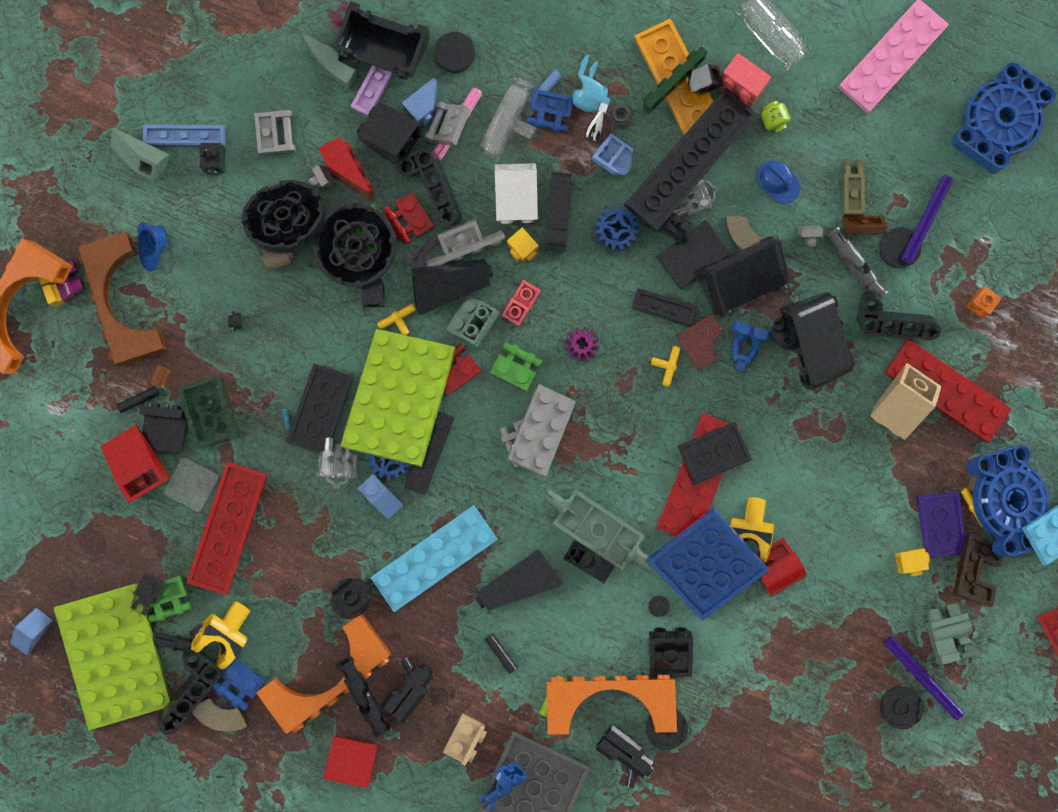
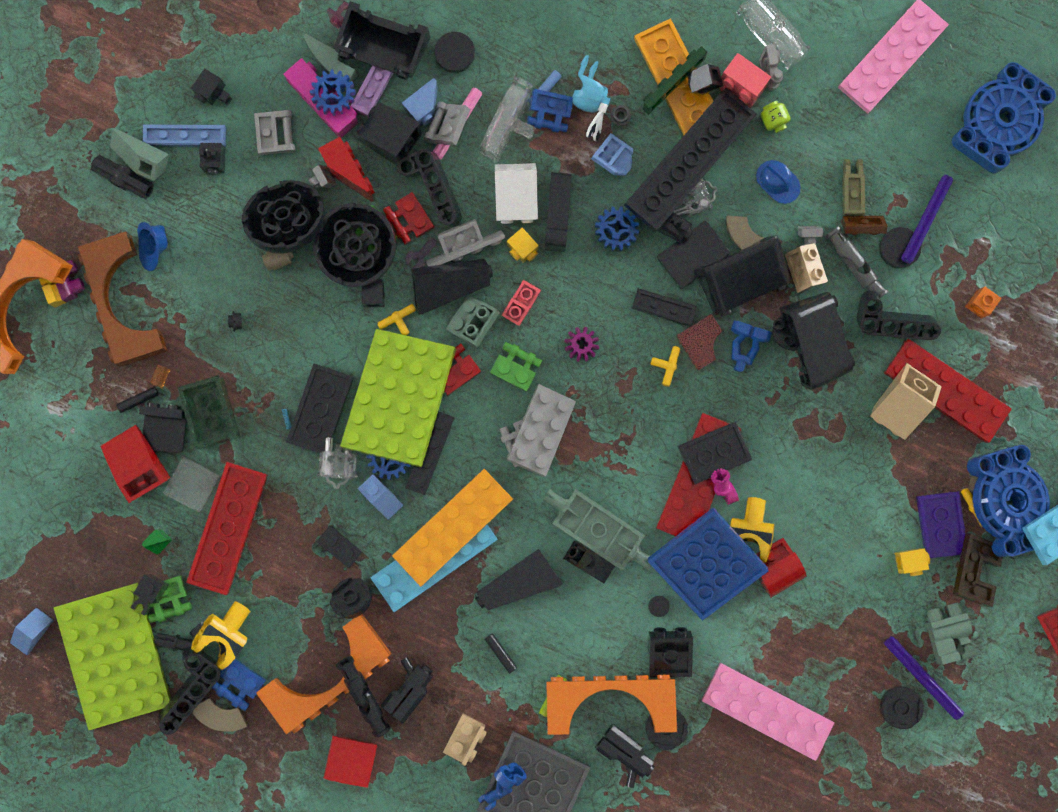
(122, 177): none -> black piece
(156, 541): none -> green slope
(209, 88): none -> black brick
(300, 78): none -> dark pink brick
(334, 83): none -> blue gear
(339, 546): none -> black plate
(452, 527): none -> light orange plate
(723, 486): none -> dark pink connector
(767, 711): none -> bright pink plate
(768, 62): none -> light grey plate
(806, 267): none -> tan bracket

